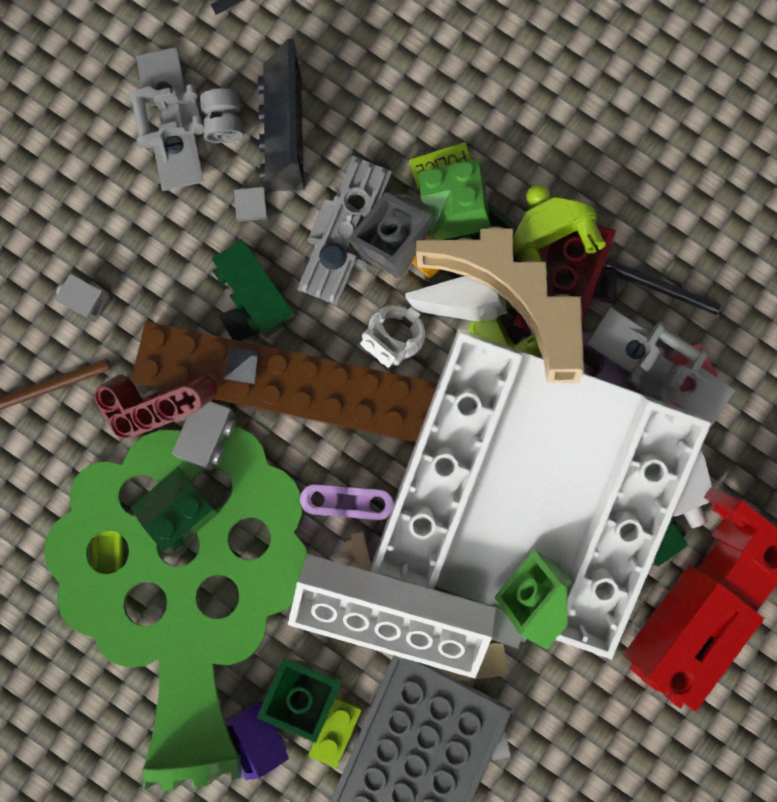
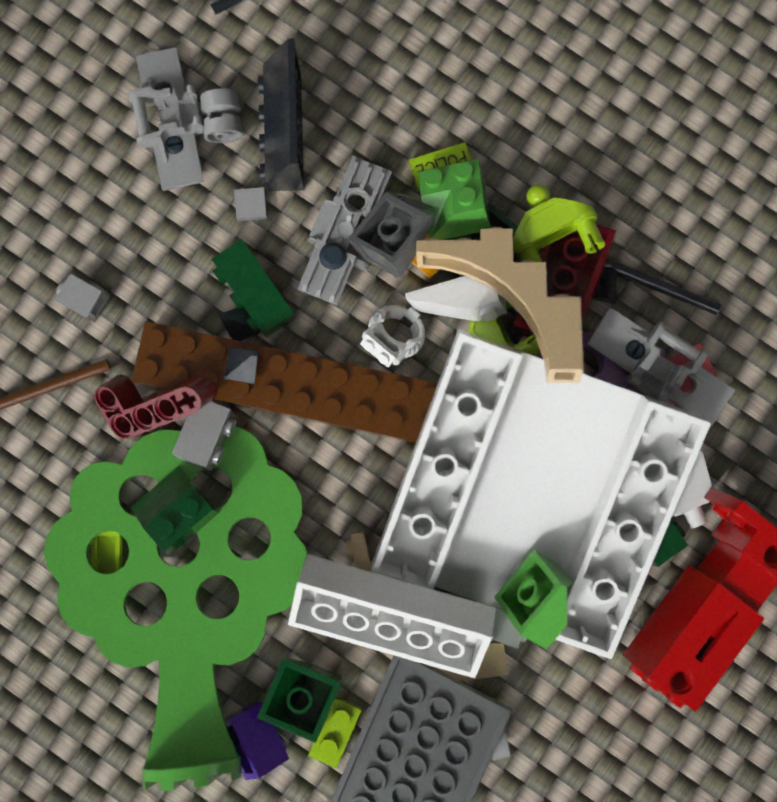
(346, 502): lavender piece -> none

